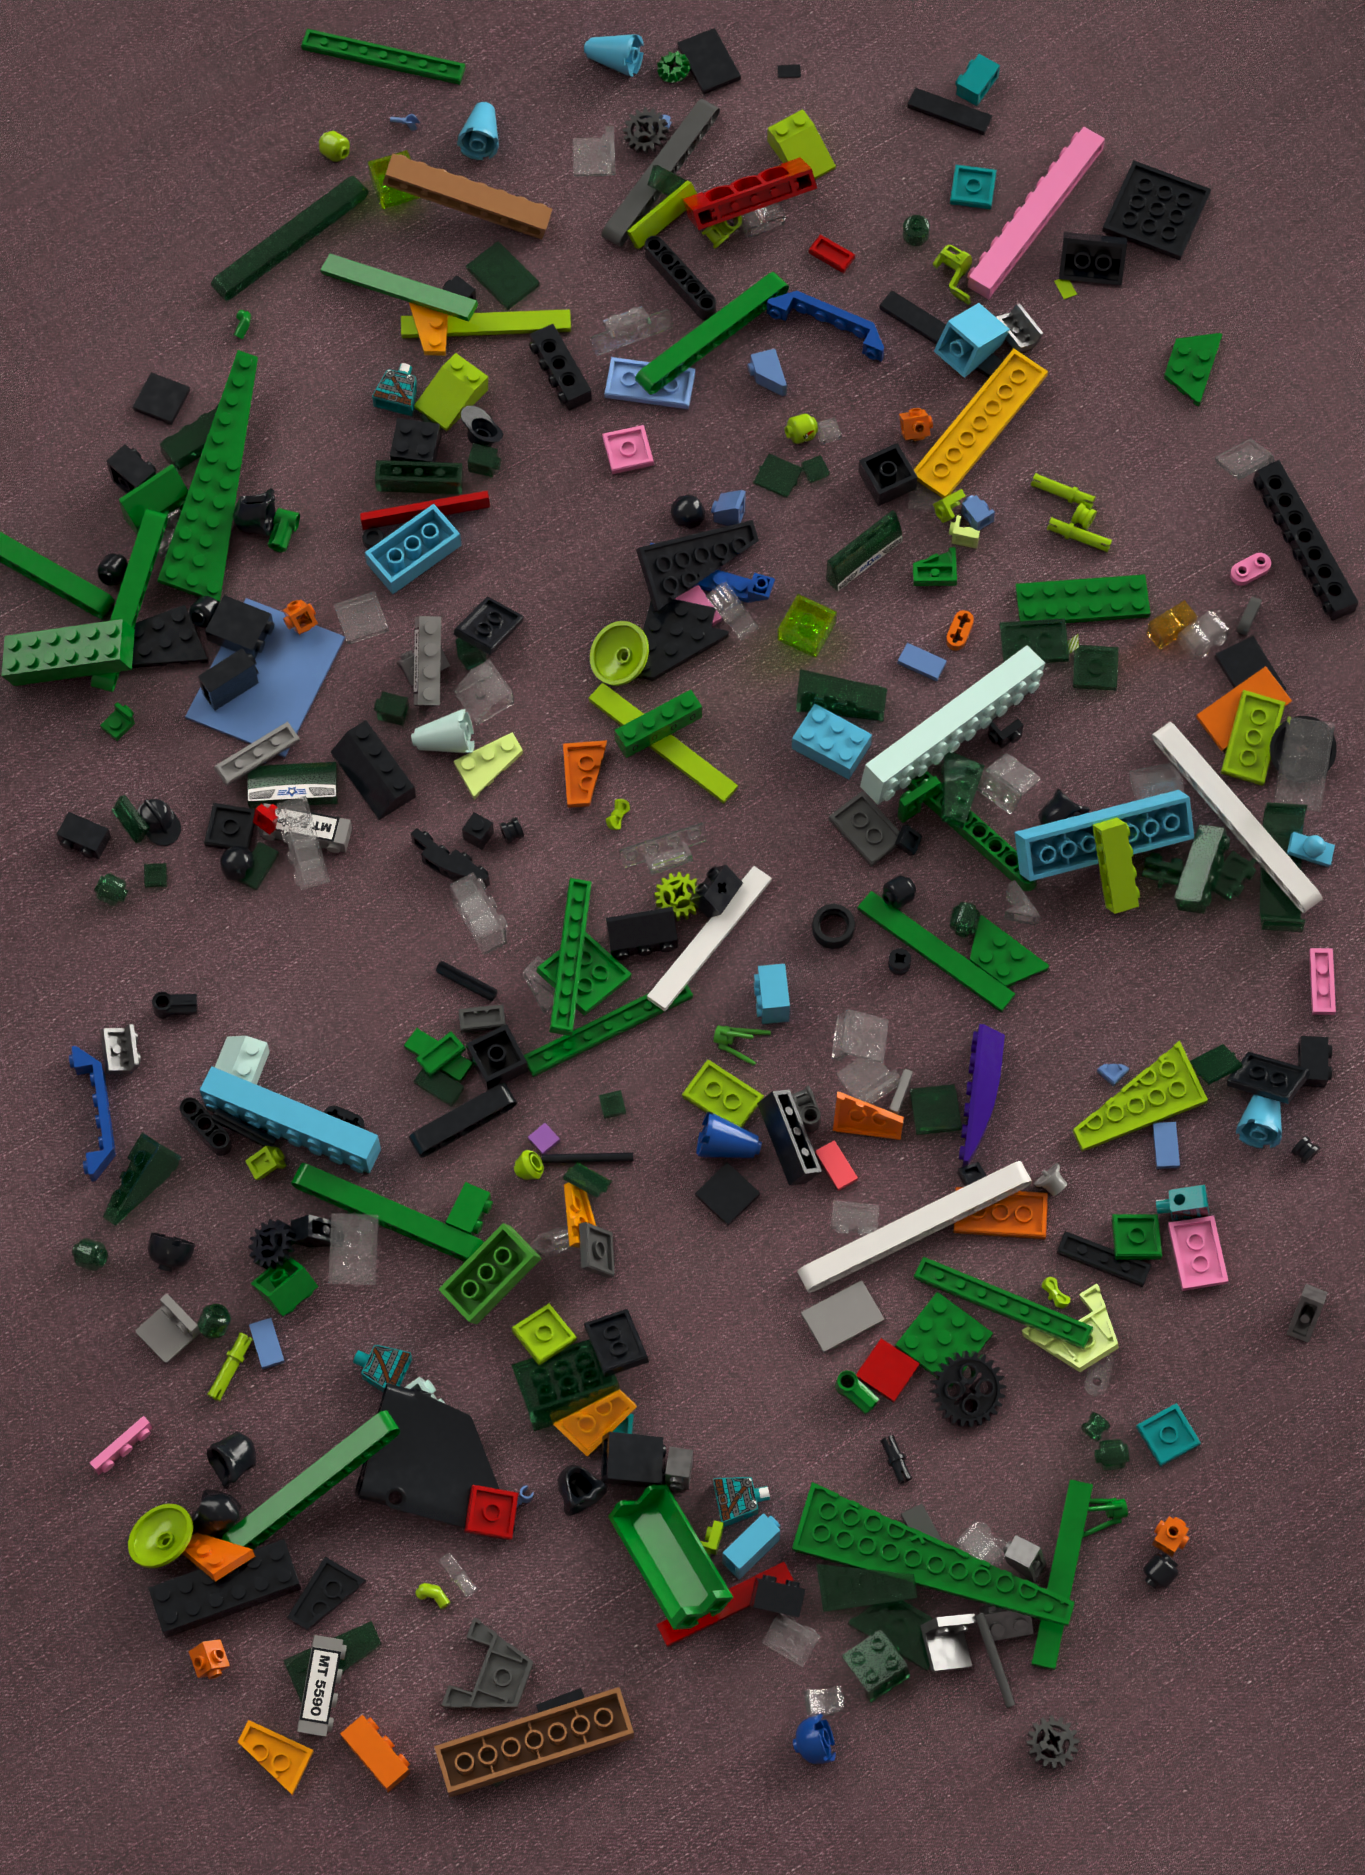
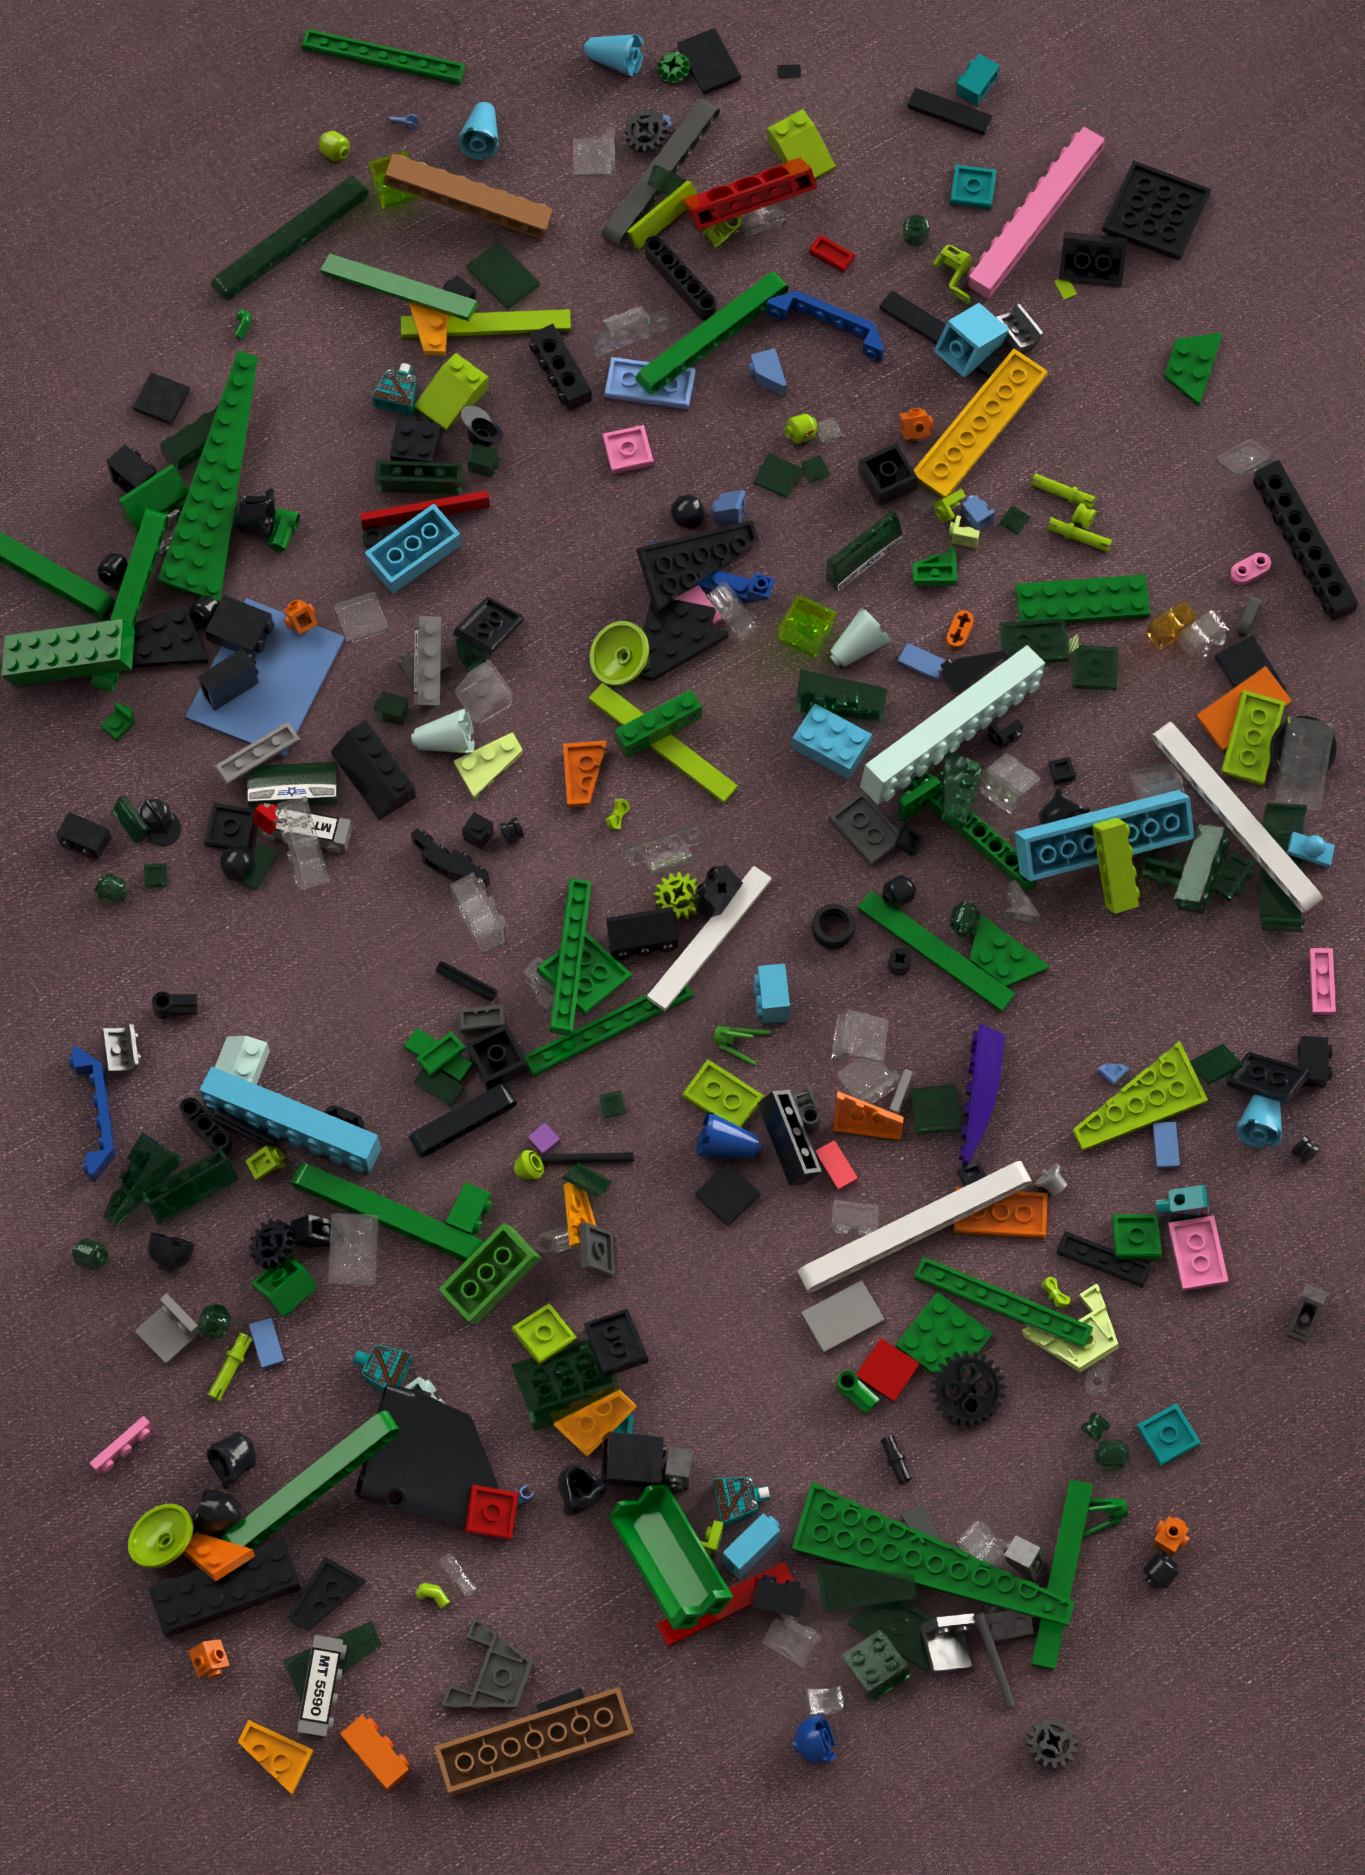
(189, 1186): none -> clear green brick
(858, 640): none -> light aqua cone
(963, 670): none -> black slope
(1014, 520): none -> clear green tile
(1061, 770): none -> black tile

